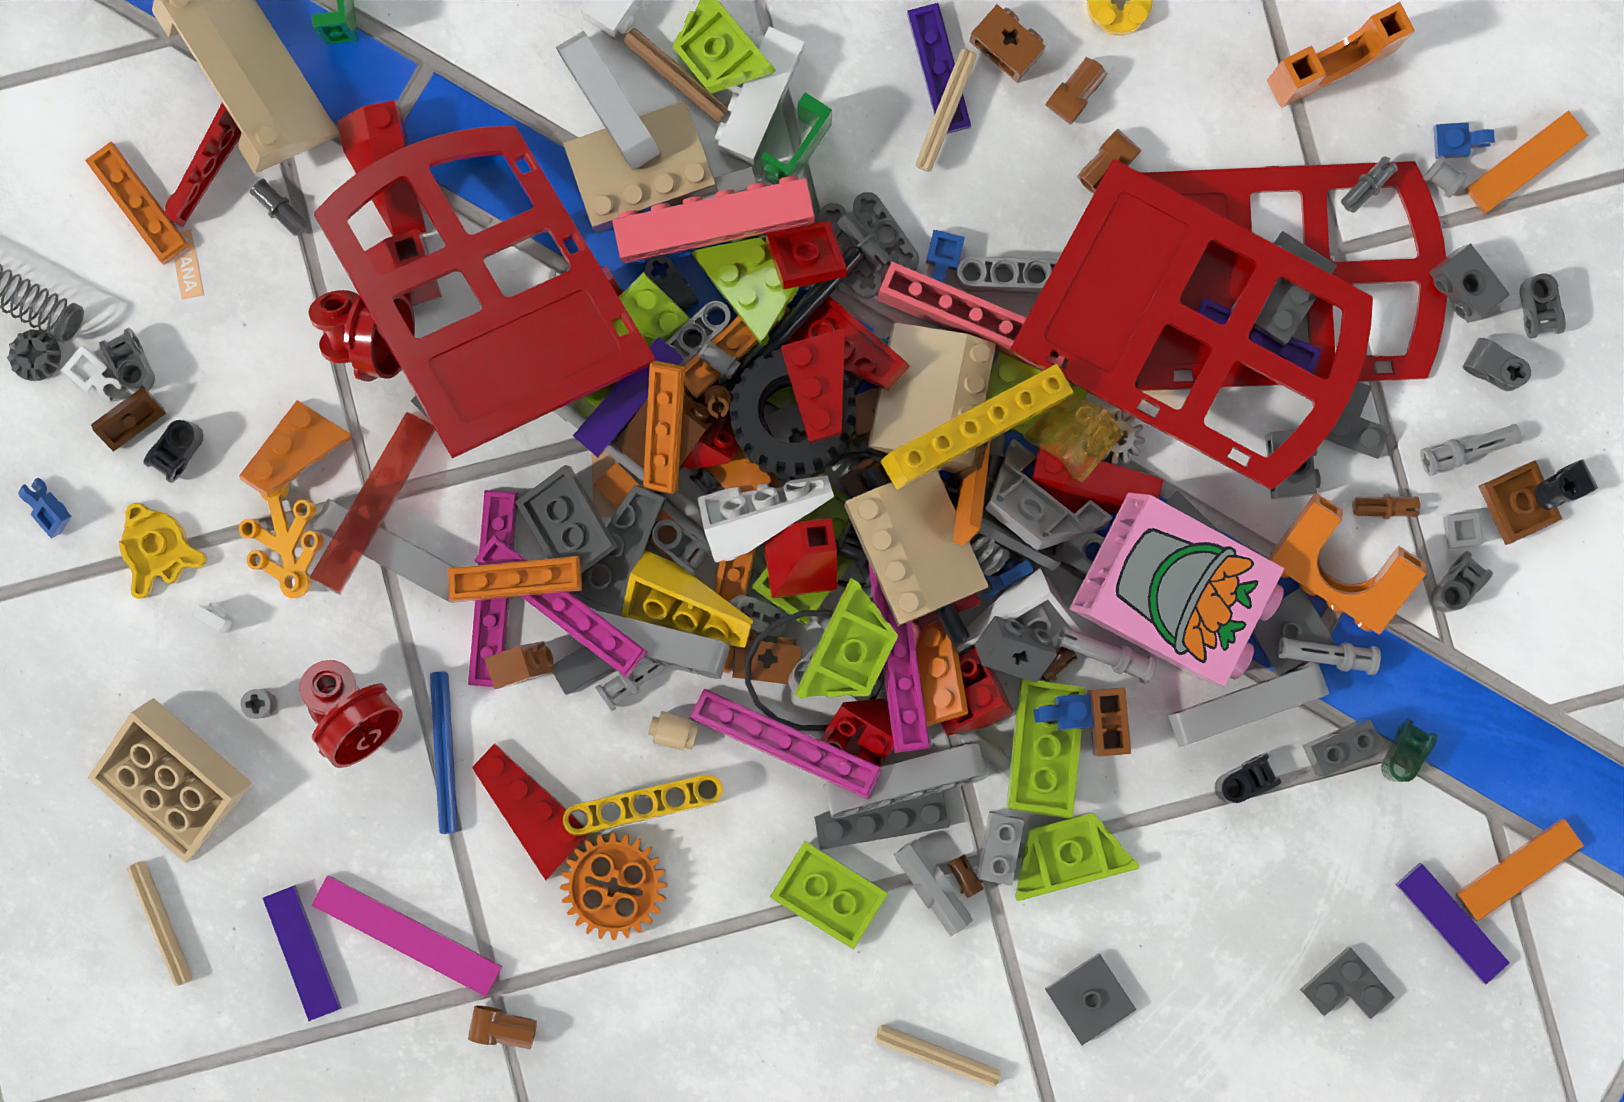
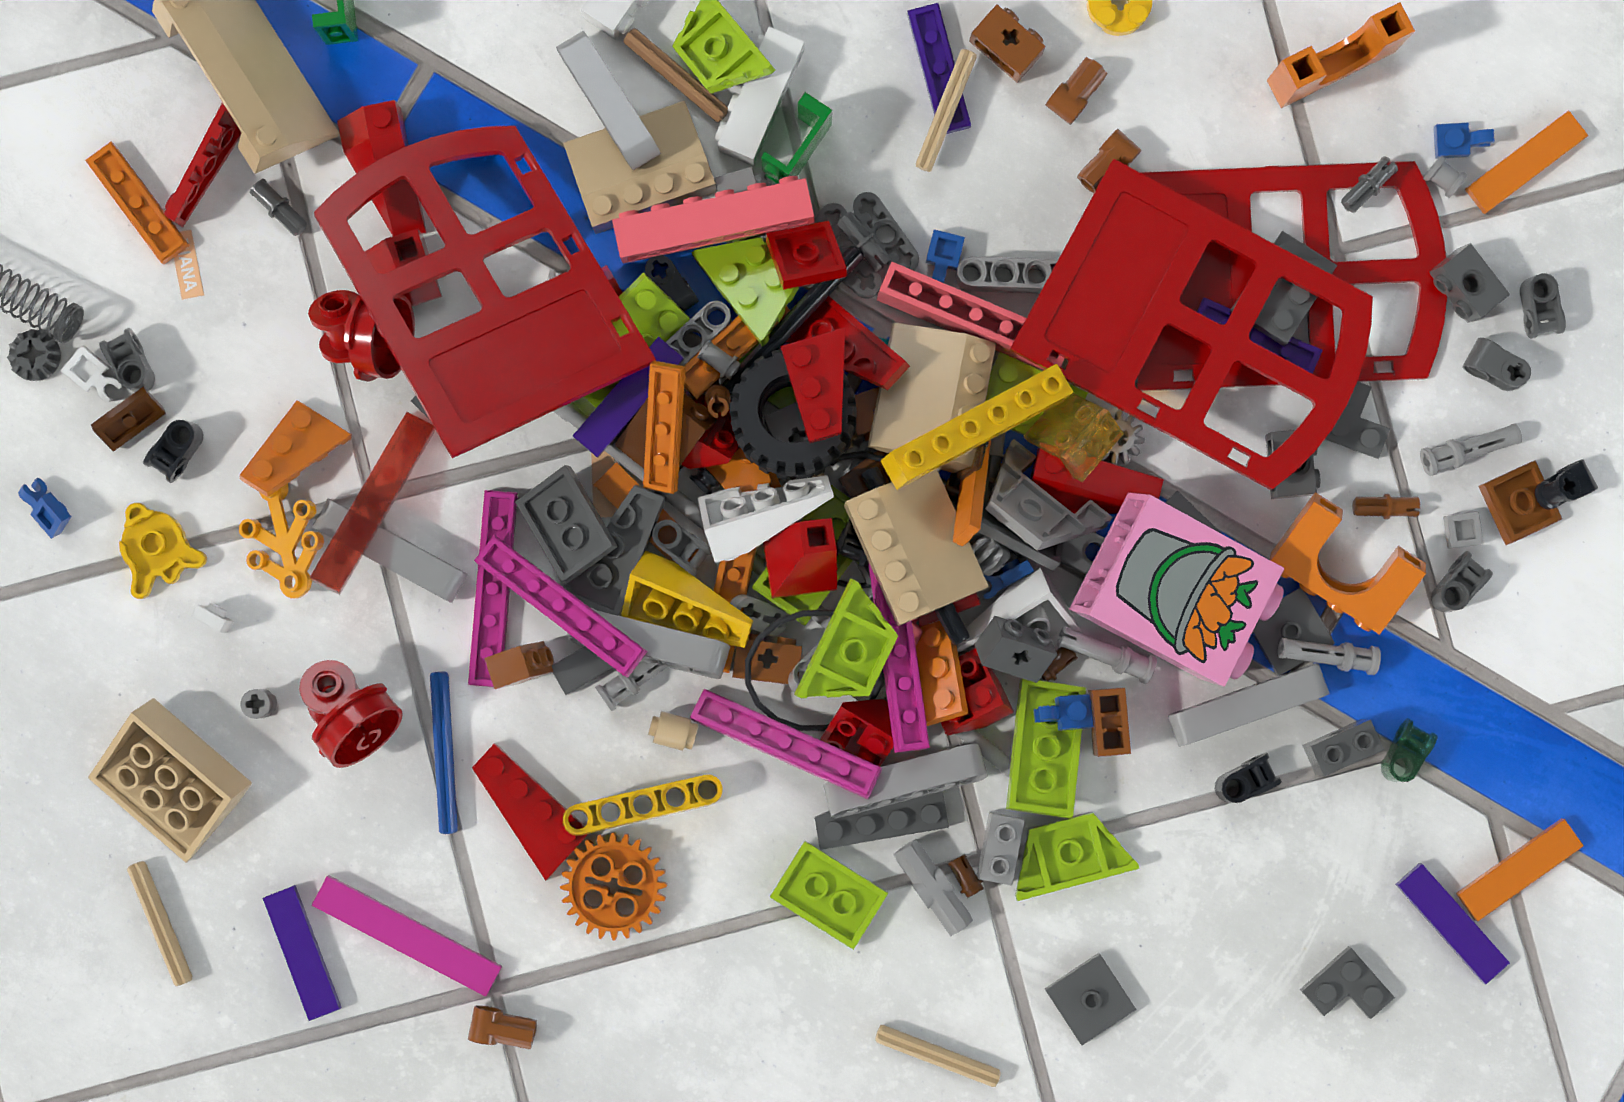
(514, 579): orange tile -> none

